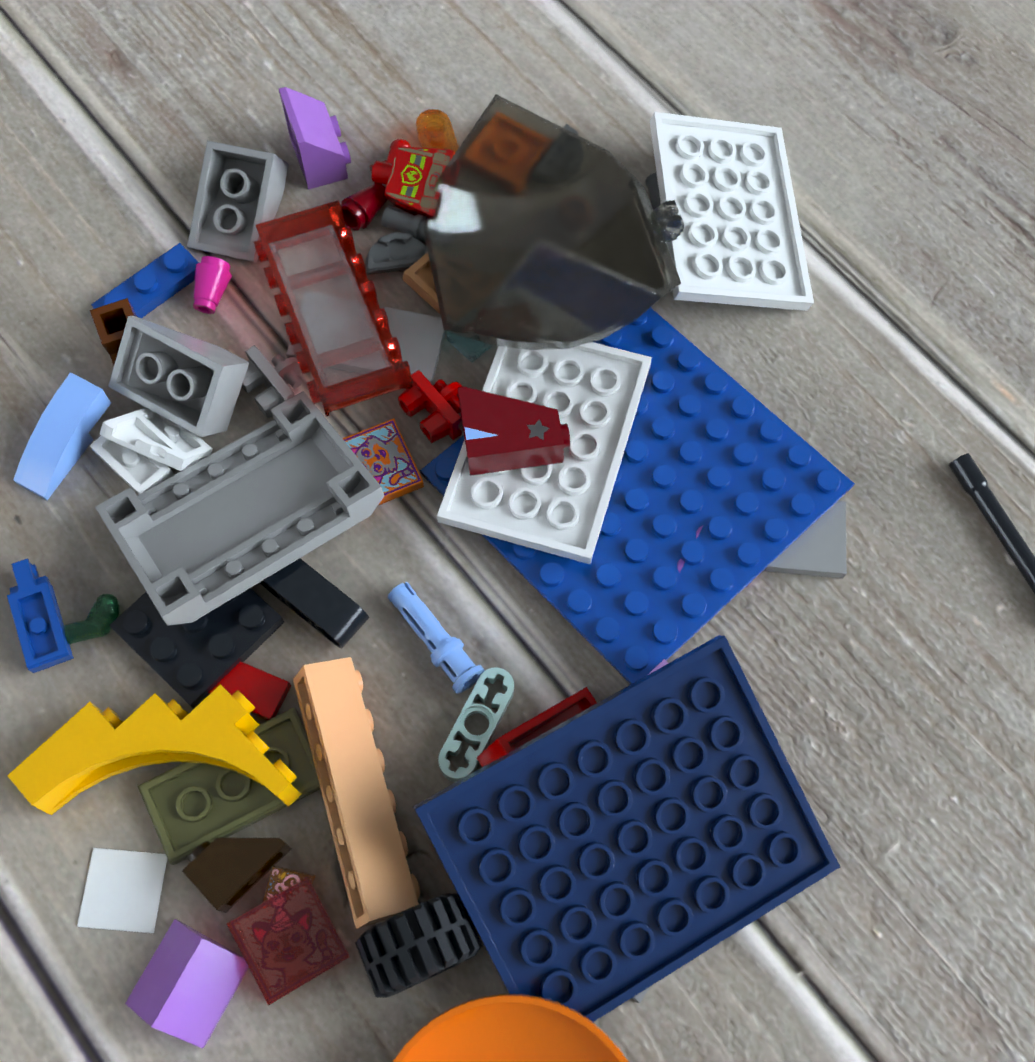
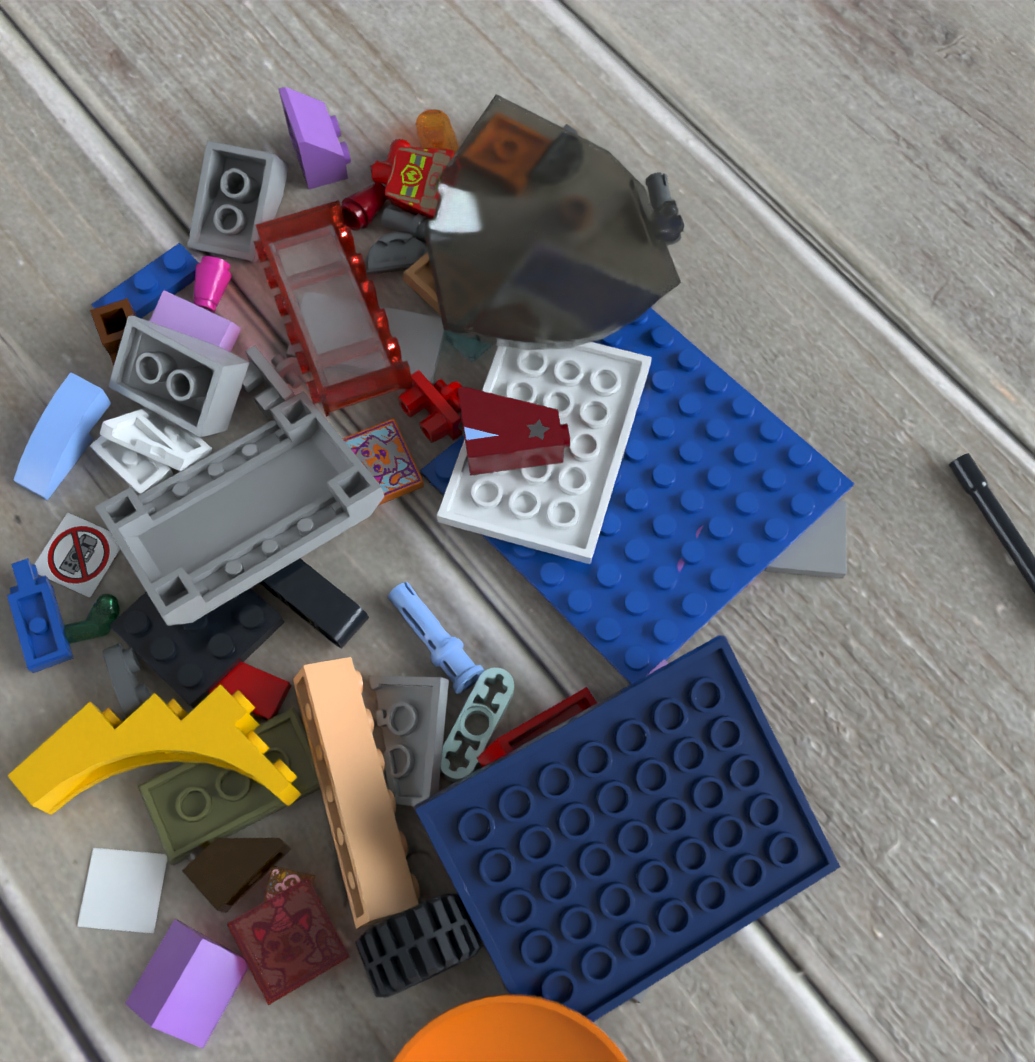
(78, 555): none -> sticker
(122, 666): none -> dark grey plate
(194, 321): none -> lavender brick
(413, 732): none -> light grey wing
(736, 211): white plate -> none

